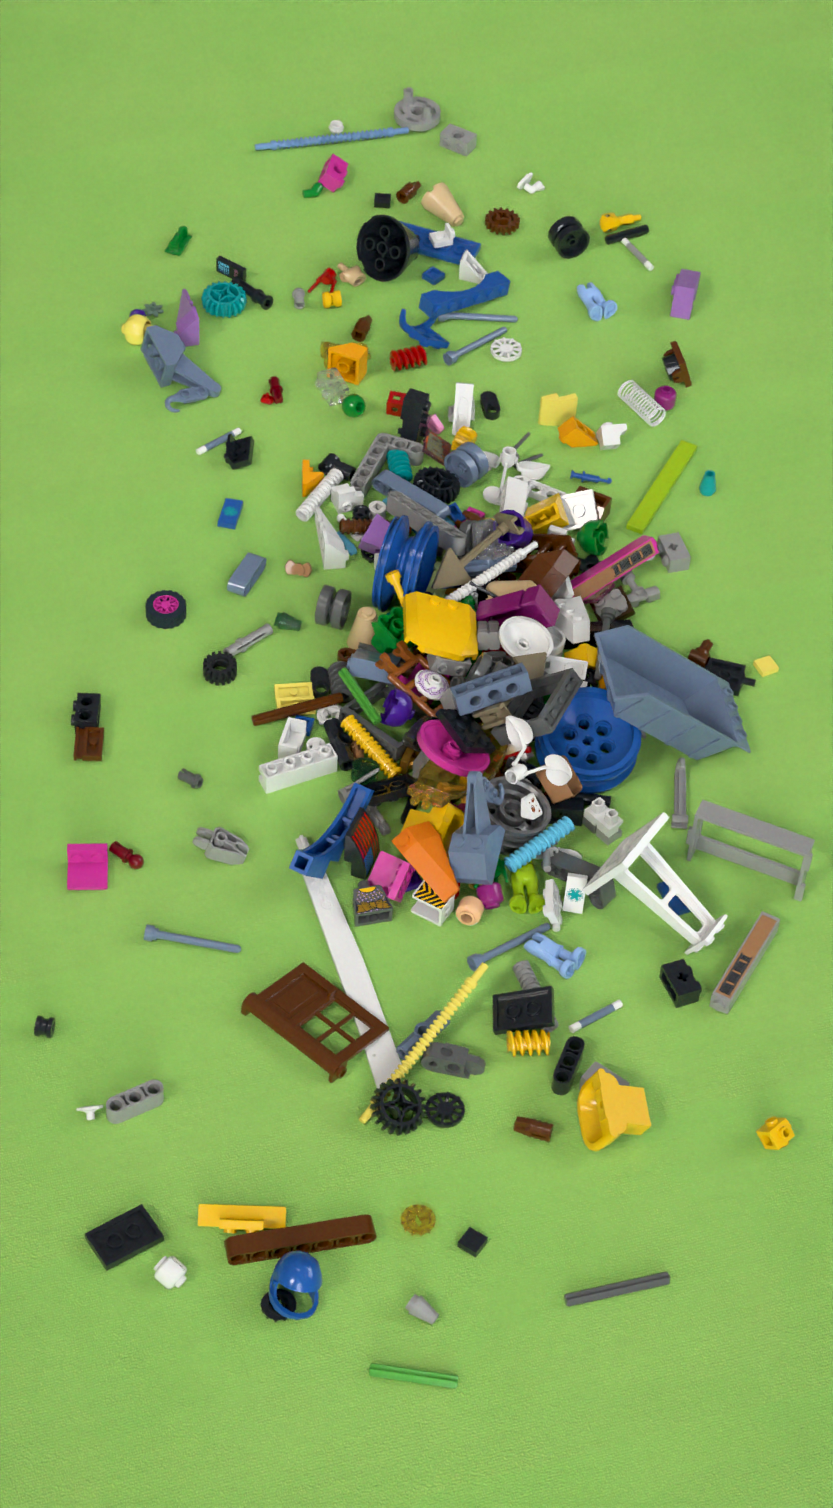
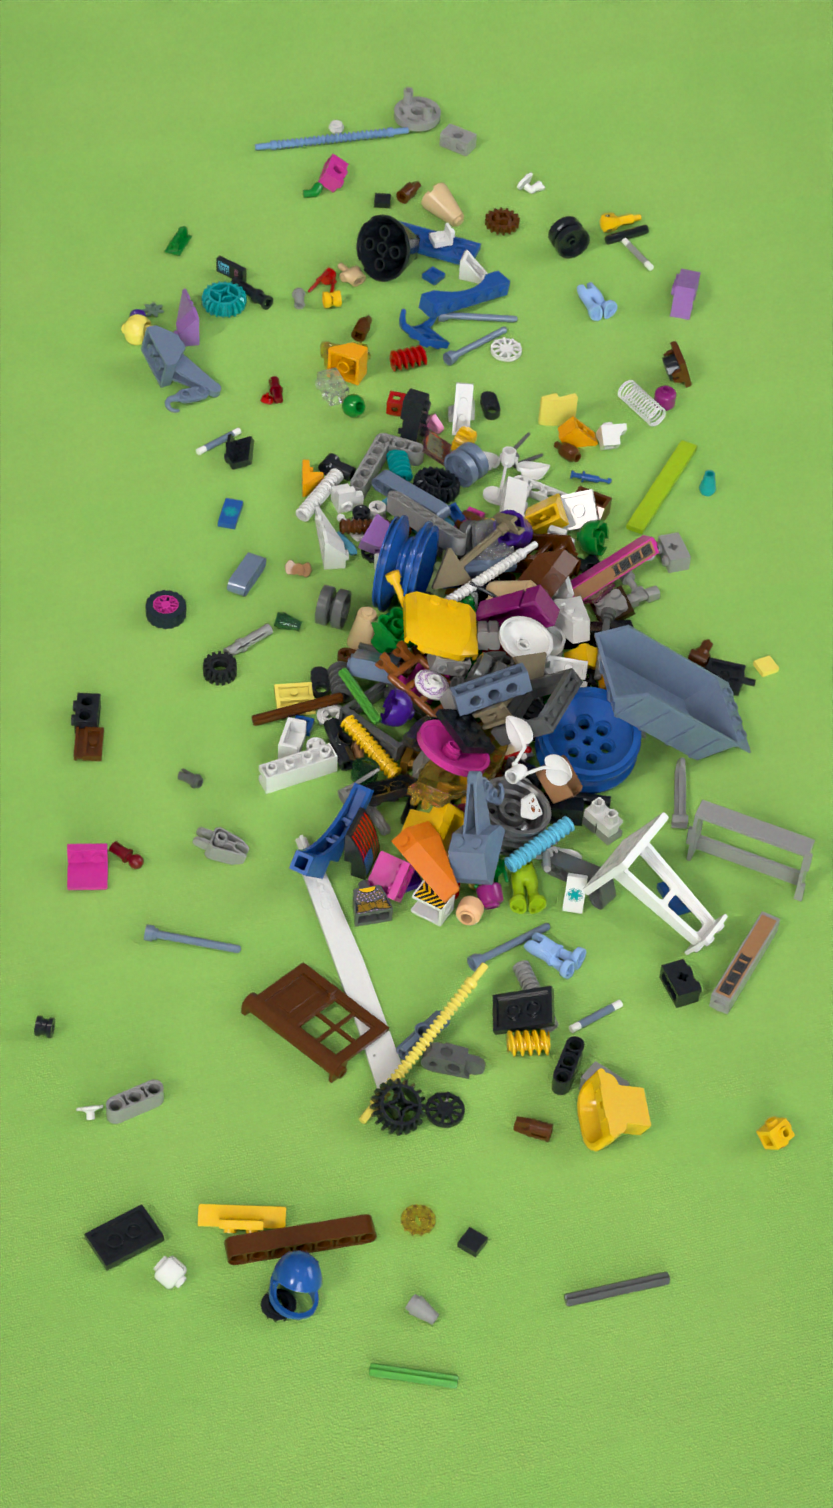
(553, 904): white plate -> none
(568, 451): none -> reddish brown plant

